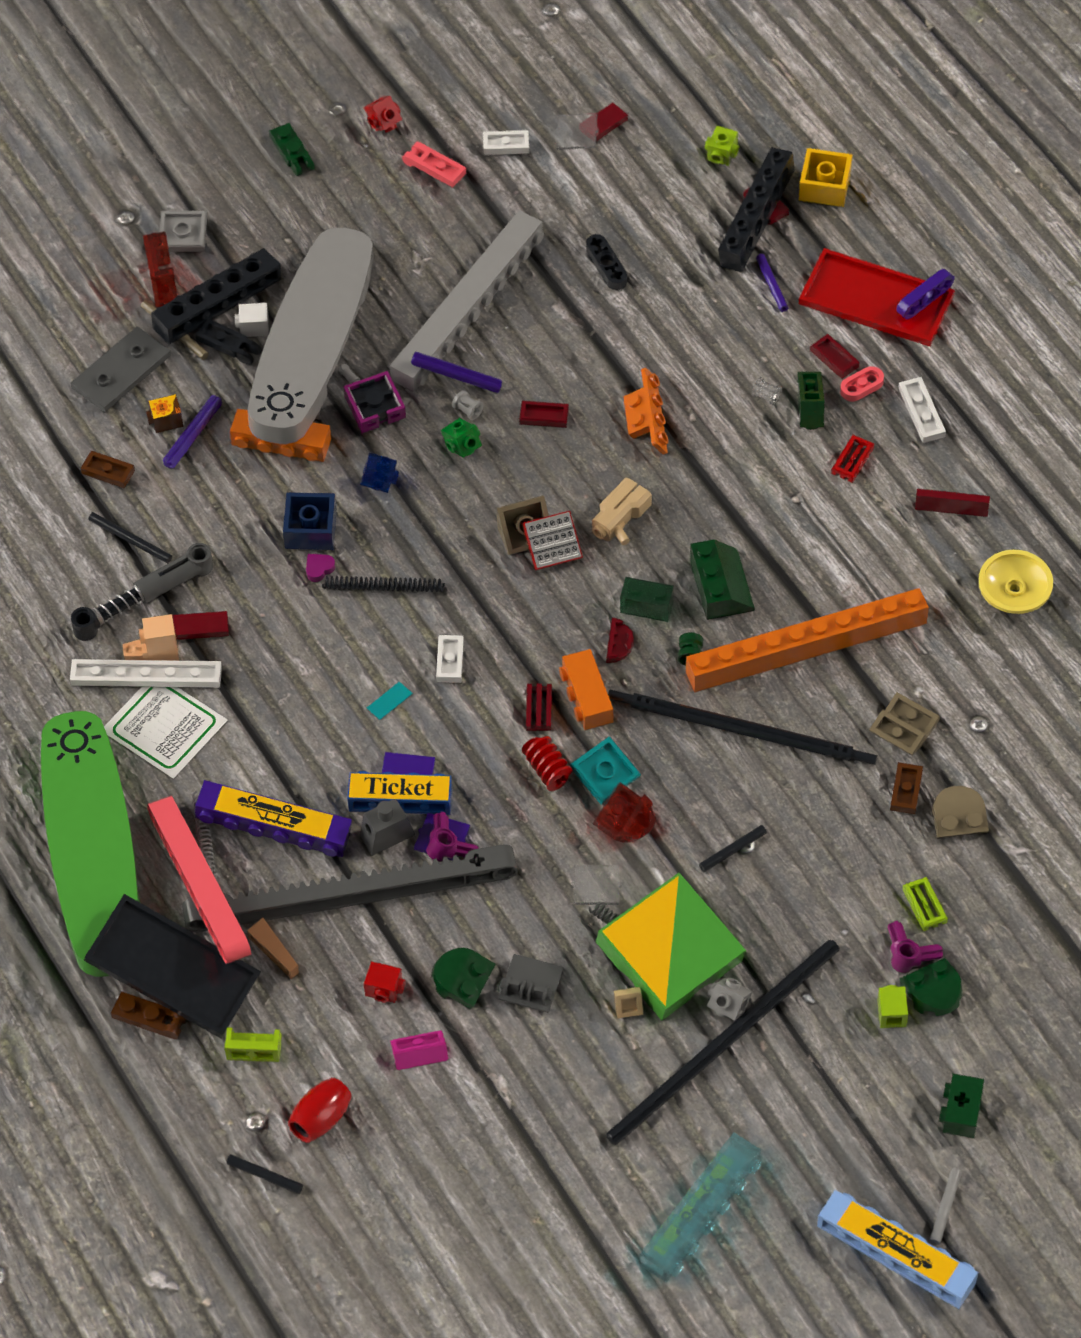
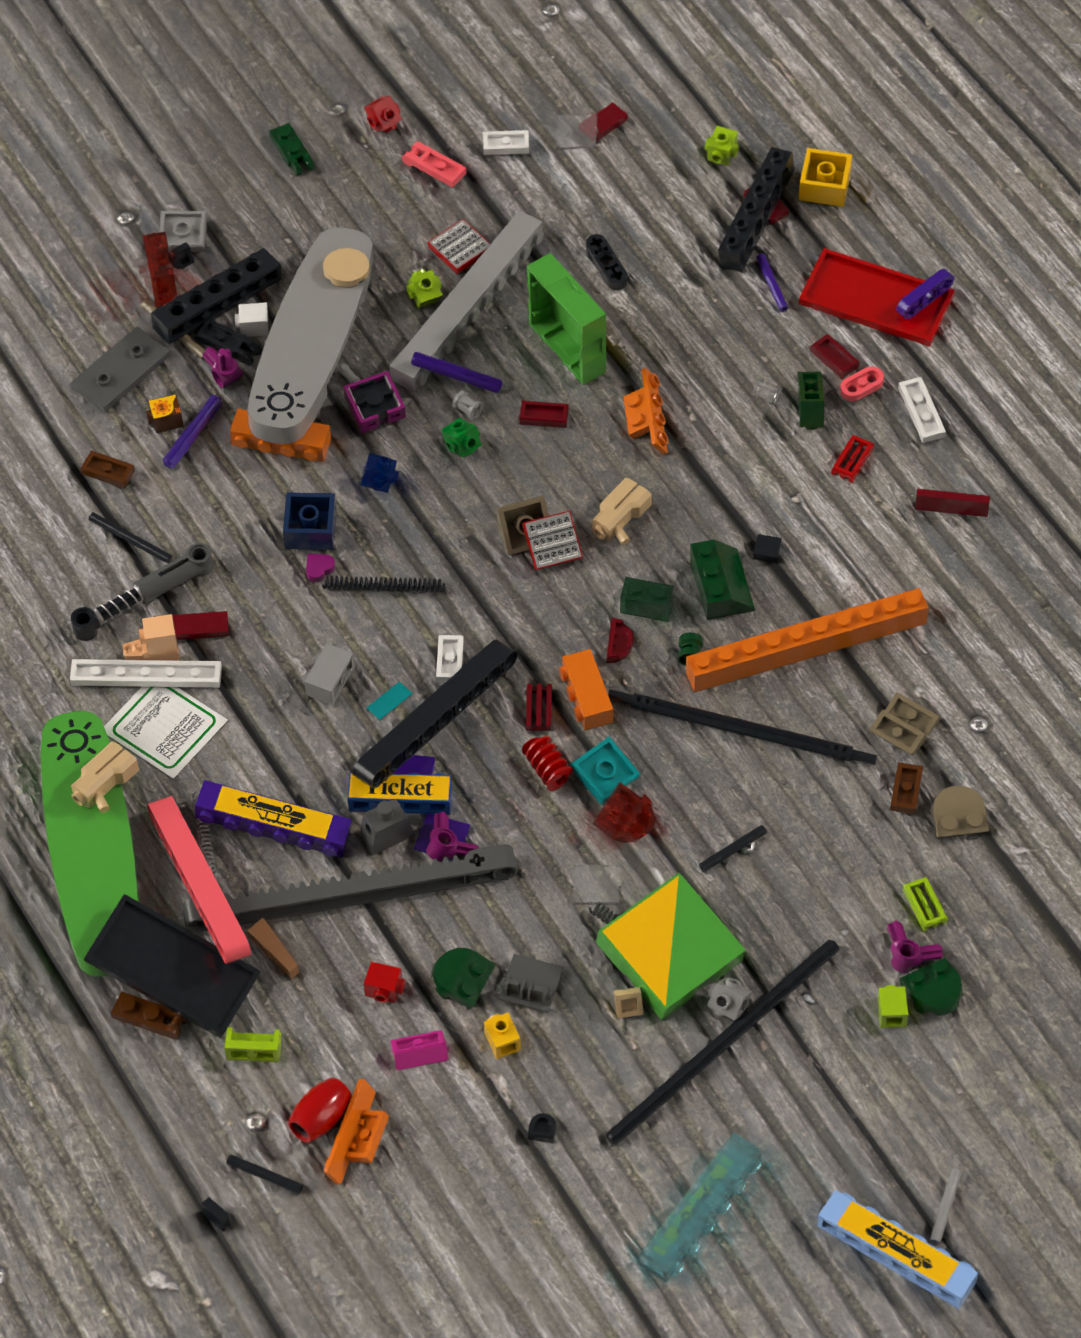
(101, 774): none -> tan piece
(181, 256): none -> black tile
(215, 1214): none -> black tile
(224, 368): none -> magenta axle
(329, 673): none -> light grey brick
(346, 267): none -> tan tile
(358, 1133): none -> orange bracket
(424, 287): none -> lime brick
(434, 714): none -> black beam
(459, 246): none -> tile
(502, 1035): none -> yellow brick
(542, 1128): none -> black tile
(567, 318): none -> bright green tile
(767, 548): none -> black tile
(965, 1091): dark green brick -> none
(1018, 572): light yellow dish -> none

